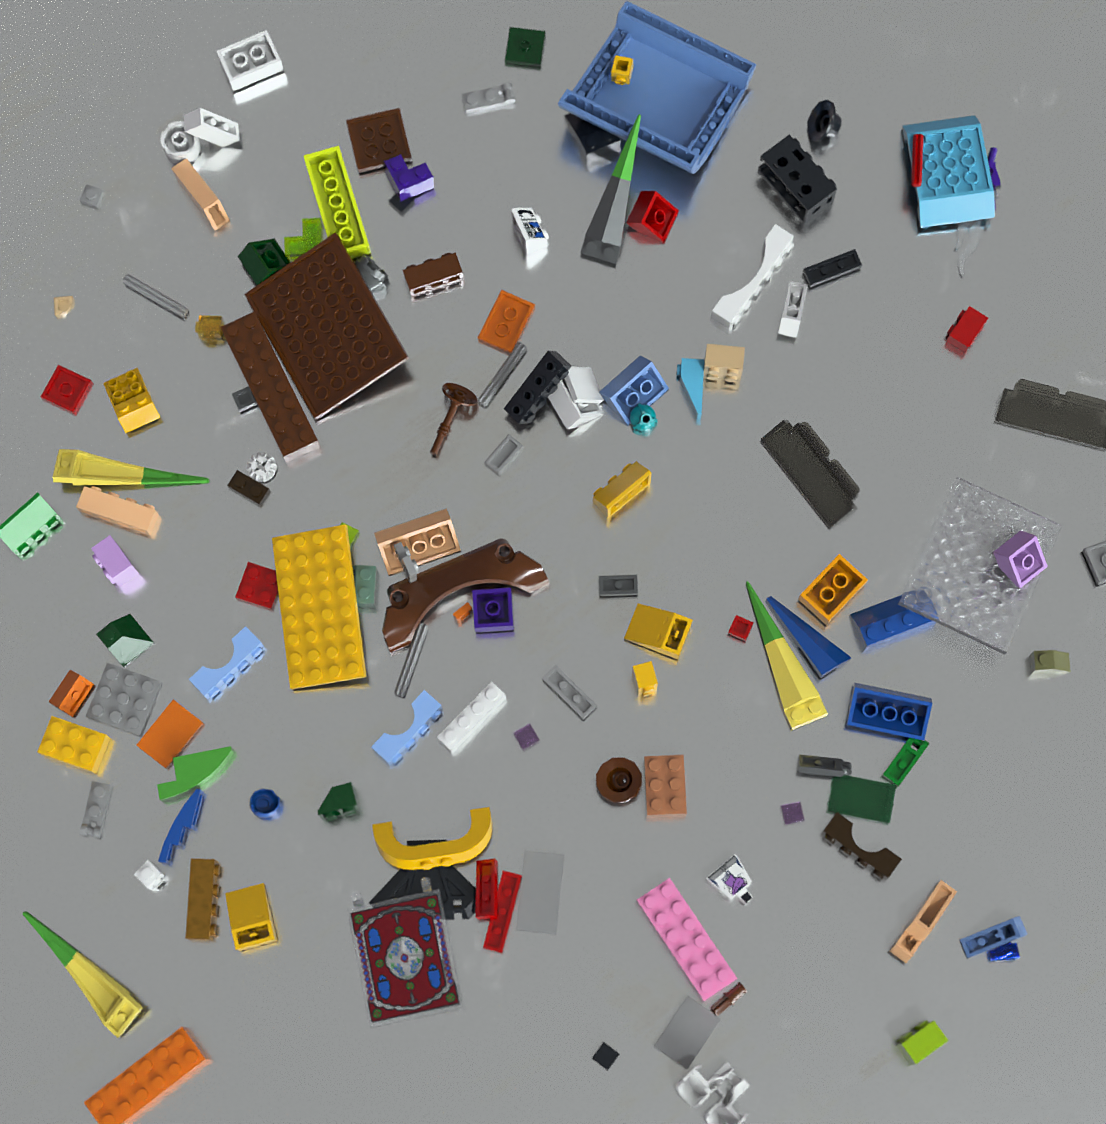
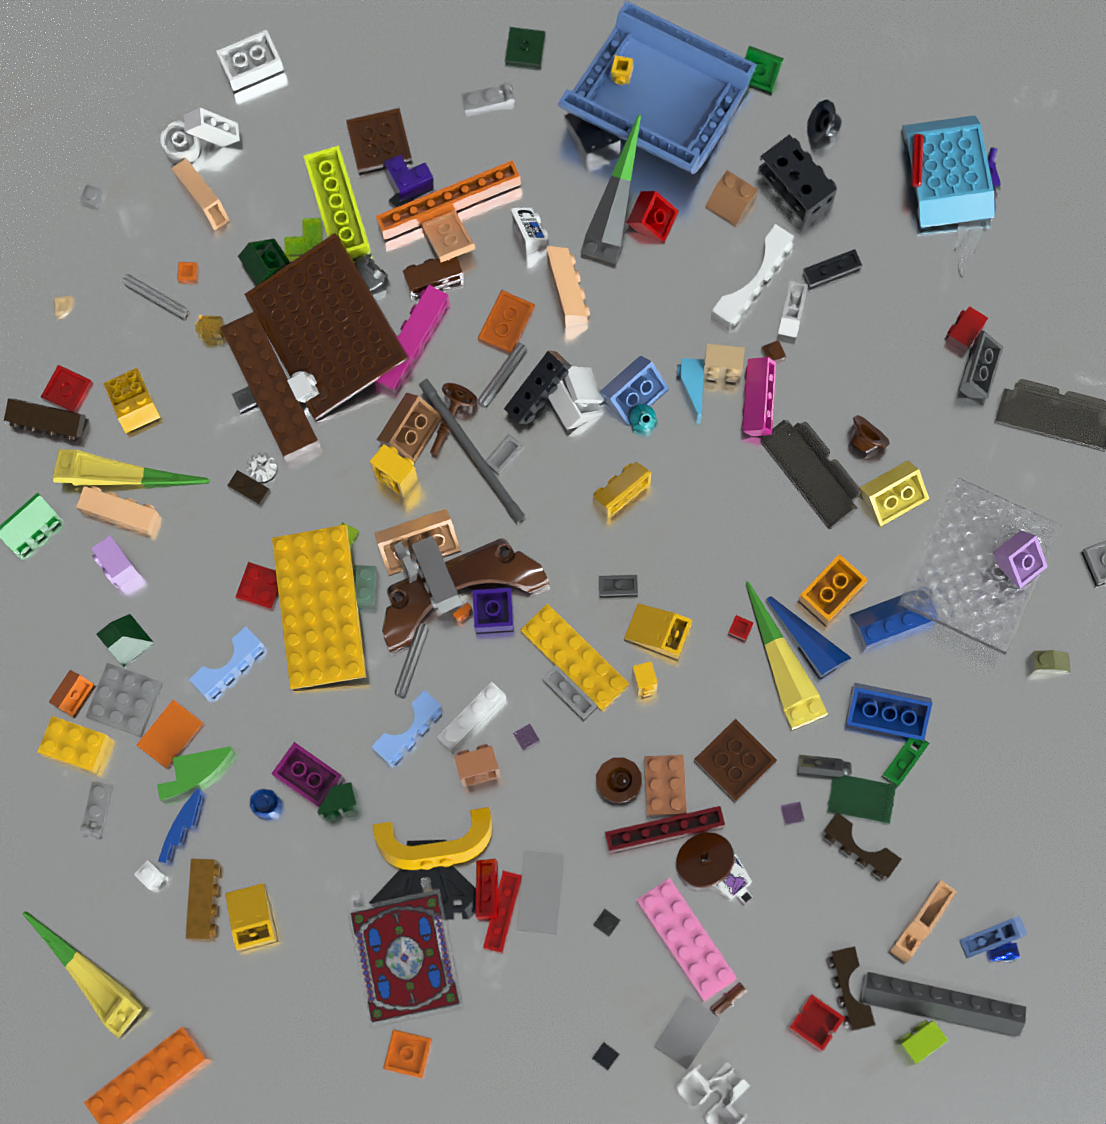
(45, 418): none -> dark brown brick
(187, 271): none -> orange tile
(303, 386): none -> white brick
(306, 775): none -> magenta brick
(394, 470): none -> yellow brick
(407, 1053): none -> orange tile
(410, 426): none -> medium nougat slope
(415, 333): none -> dark pink brick
(436, 574): none -> light grey brick
(448, 199): none -> orange brick
(448, 236): none -> light nougat plate
(477, 765): none -> nougat brick
(511, 506): none -> dark grey piece
(566, 286): none -> light nougat slope
(574, 657): none -> yellow plate
(606, 922): none -> pearl dark grey plate
(664, 829): none -> dark red brick
(703, 873): none -> reddish brown piece
(731, 198): none -> medium nougat slope
(735, 760): none -> reddish brown plate
(759, 396): none -> dark pink brick
(766, 70): none -> green tile
(774, 351): none -> reddish brown plate
(816, 1023): none -> red piece
(857, 1014): none -> dark brown arch
(867, 436): none -> reddish brown hat
(894, 492): none -> light yellow slope
(944, 1004): none -> dark grey brick
(981, 366): none -> dark grey slope

